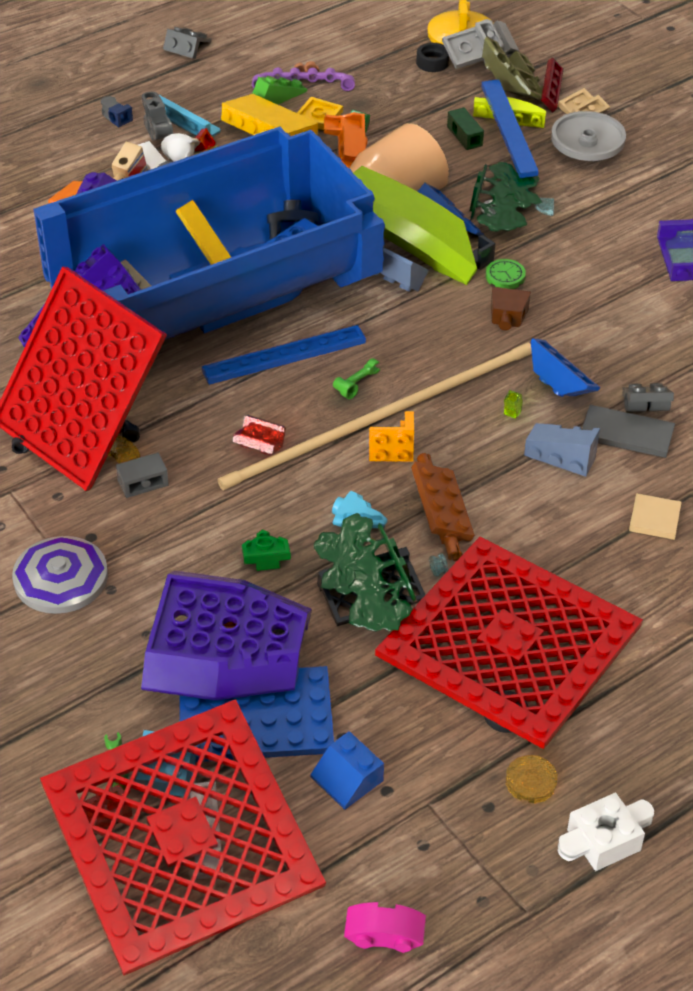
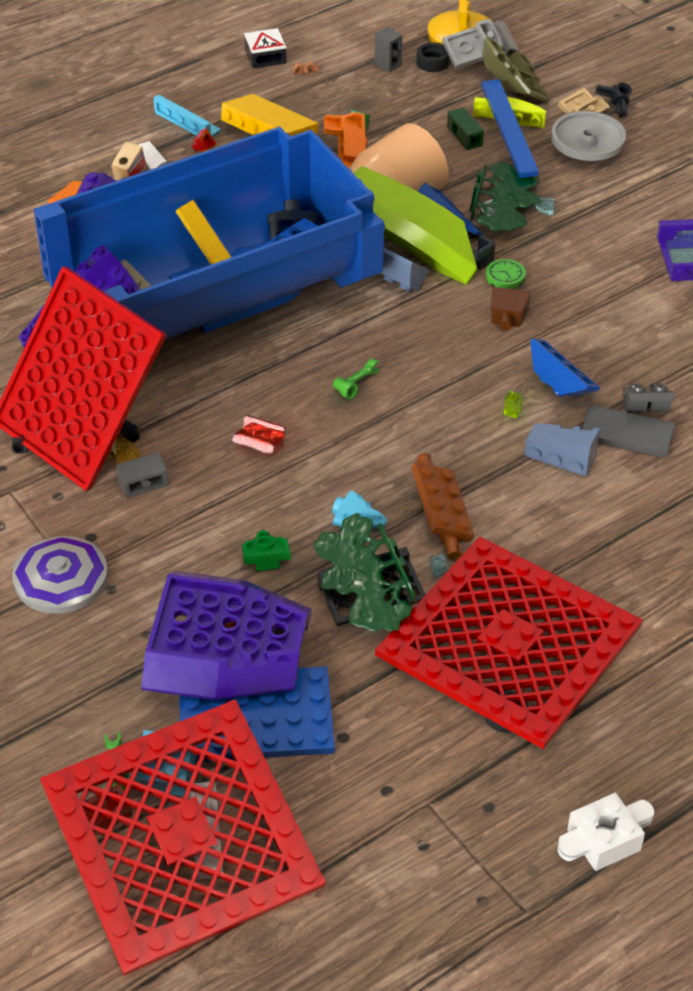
(115, 112): dark blue leg -> none
(155, 116): dark grey piece -> none
(178, 146): white helmet -> none
(184, 41): bracket -> none
(236, 477): tan piece -> none
(265, 48): none -> piece
(278, 89): bright green slope -> none
(283, 354): blue tile -> none
(317, 109): yellow plate -> none
(347, 81): medium lavender bar -> none
(348, 770): blue slope -> none
(385, 927): dark pink brick -> none
(388, 49): none -> dark grey brick
(393, 442): light orange bracket -> none
(531, 778): clear yellow tile -> none
(552, 84): dark red tile -> none
(618, 95): none -> black axle
(655, 516): tan tile -> none

